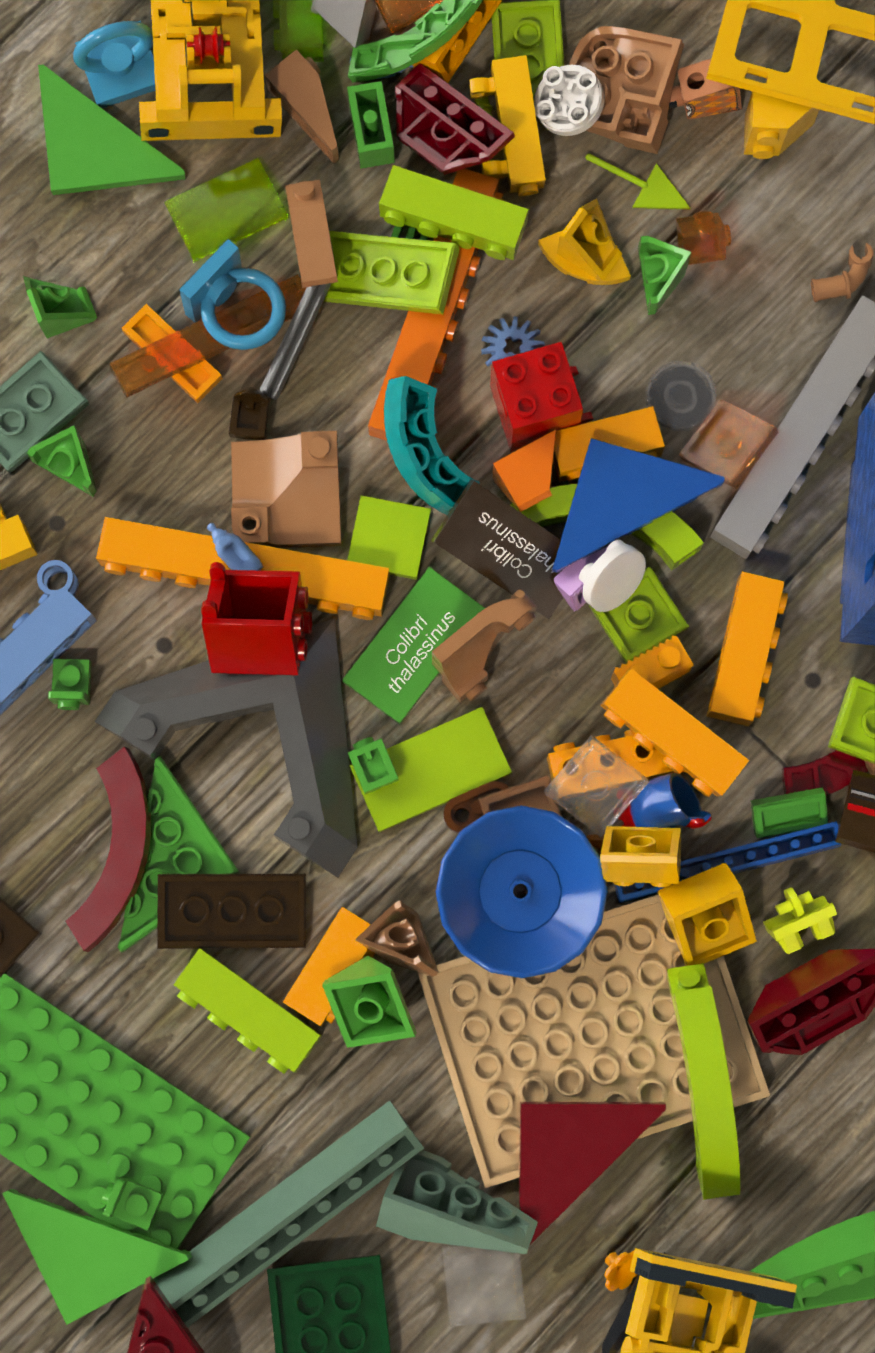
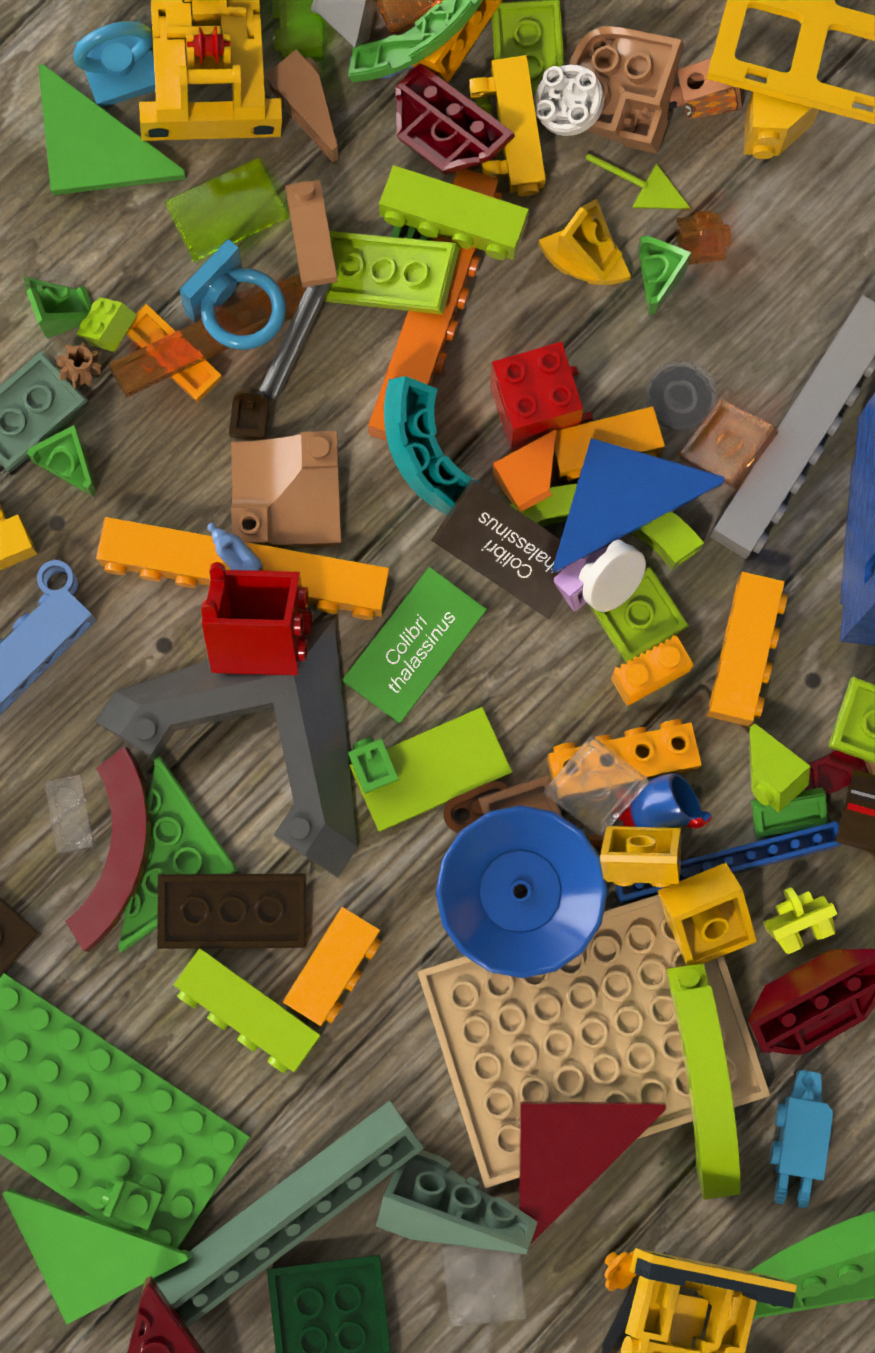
(69, 814): none -> clear plate
(70, 683): bright green bracket -> none
(78, 355): none -> medium nougat gear
(106, 324): none -> lime piece
(368, 1004): bright green slope -> none
(371, 124): bright green brick -> none
(389, 536): lime tile -> none
(400, 940): medium nougat slope -> none
(466, 652): medium nougat slope -> none
(515, 333): medium blue gear -> none
(674, 733): light orange brick -> none
(774, 770): none -> lime slope
(802, 1137): none -> dark azure hinge
(847, 282): medium nougat piece -> none

